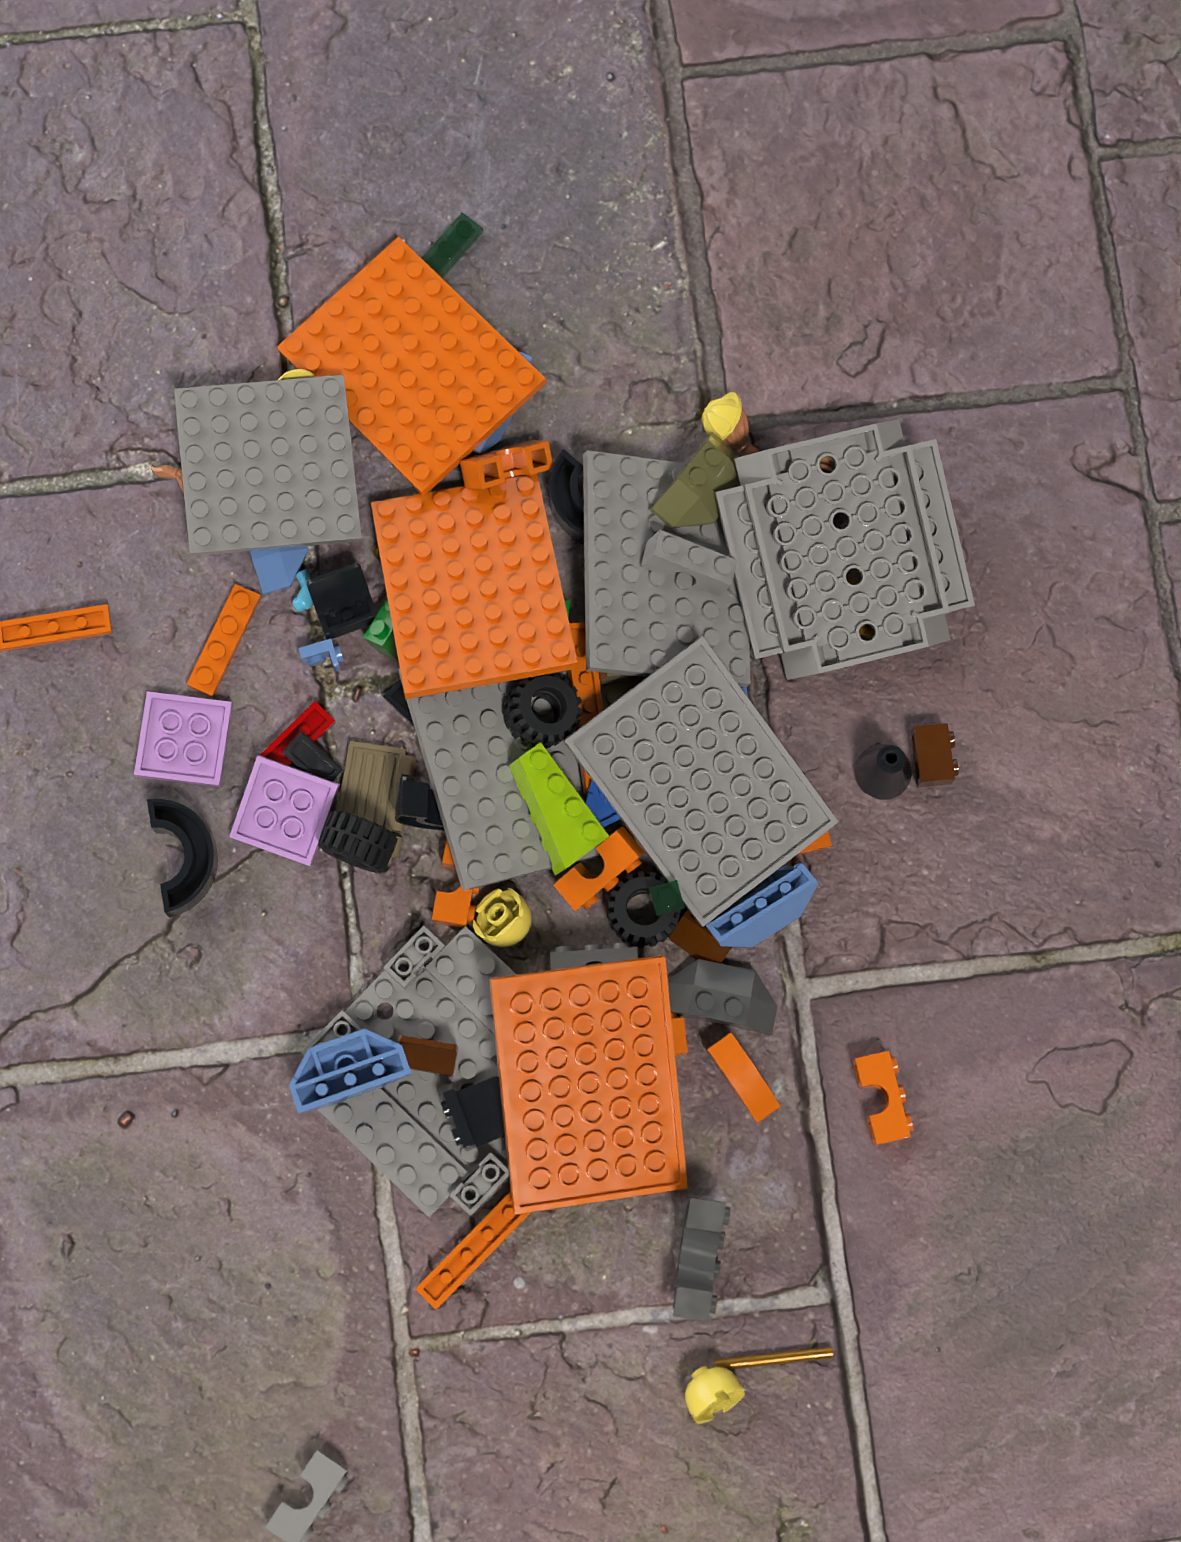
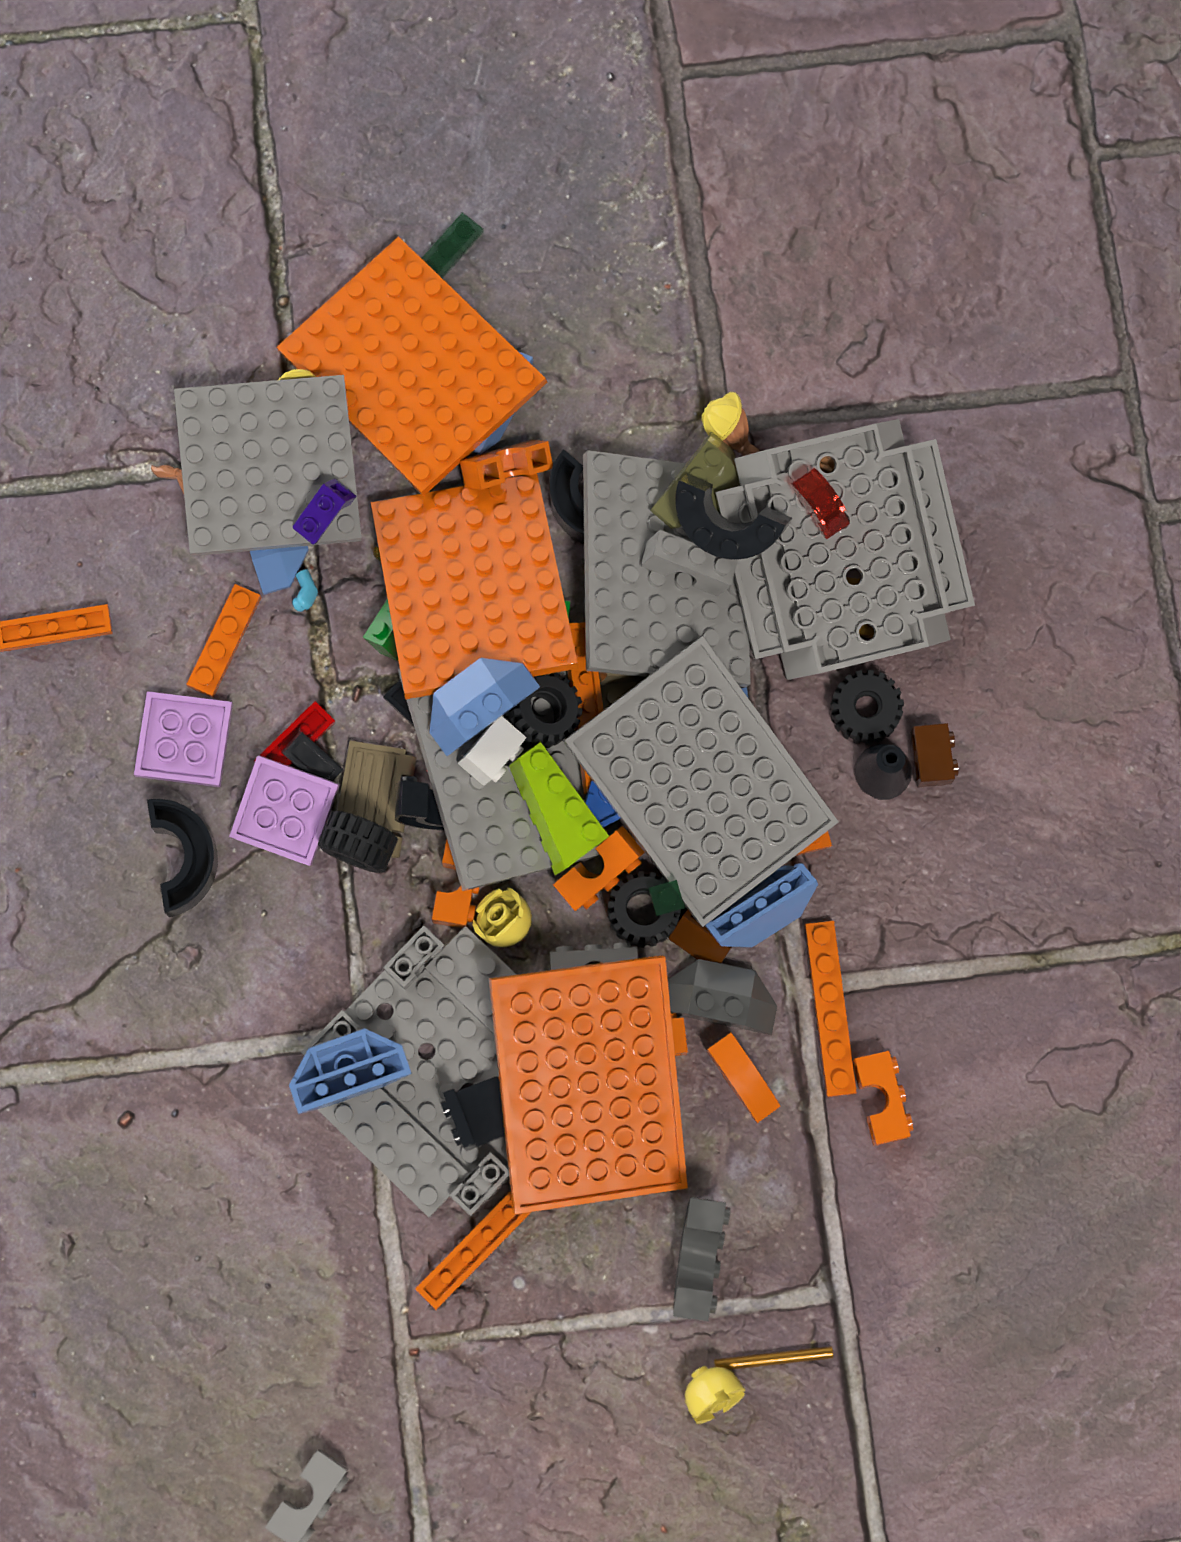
(317, 652): medium blue bracket -> none
(323, 510): none -> dark purple bracket
(342, 601): black bracket -> none
(429, 1055): reddish brown panel -> none
(477, 700): none -> medium blue wedge
(492, 750): none -> white brick
(717, 534): none -> black brick
(821, 502): none -> clear red brick
(830, 1009): none -> orange plate
(866, 728): none -> black tyre

